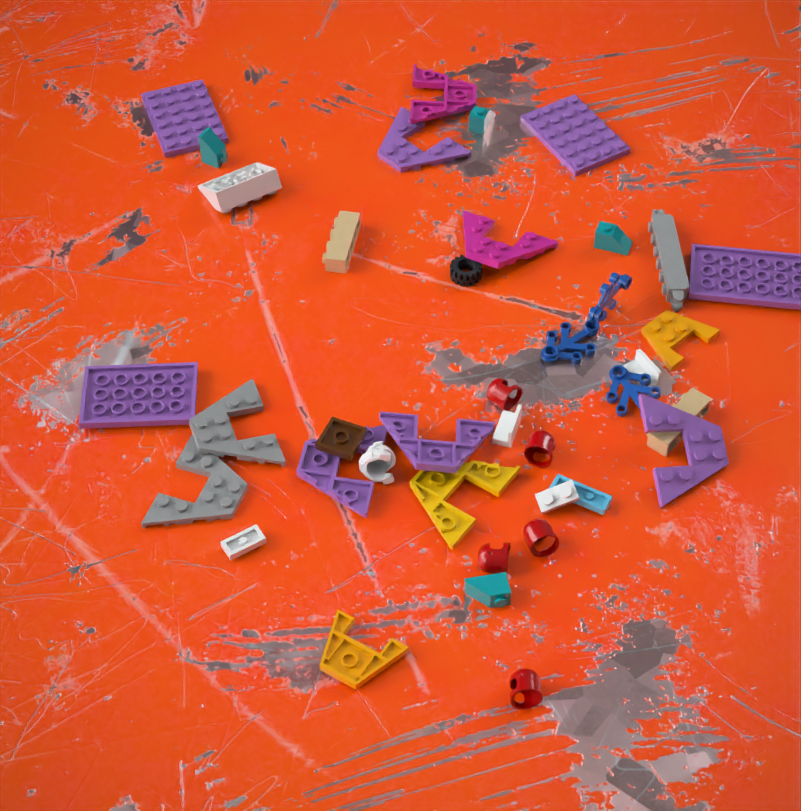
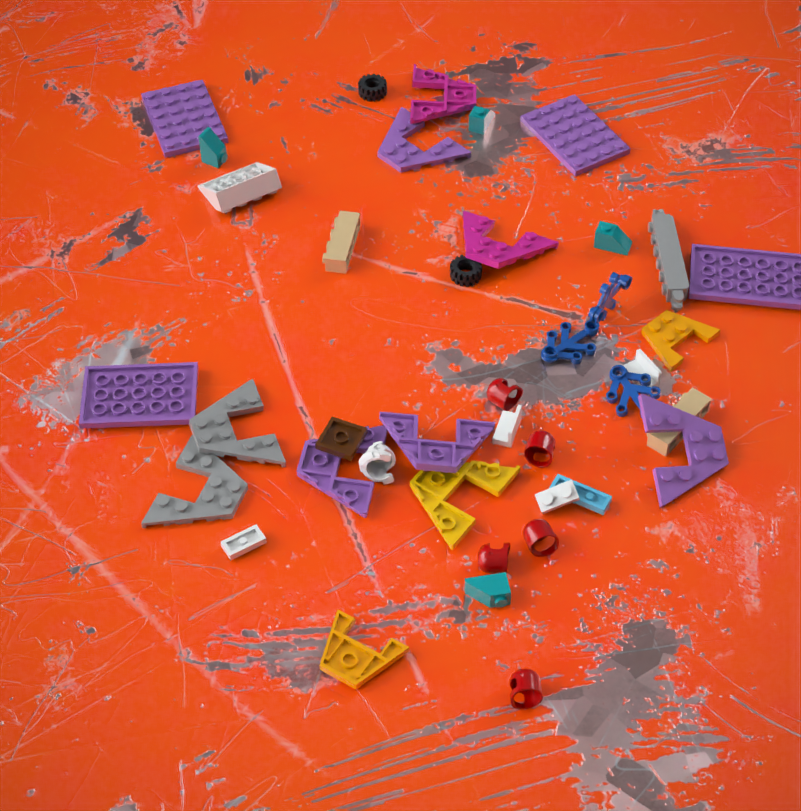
(372, 87): none -> black tyre

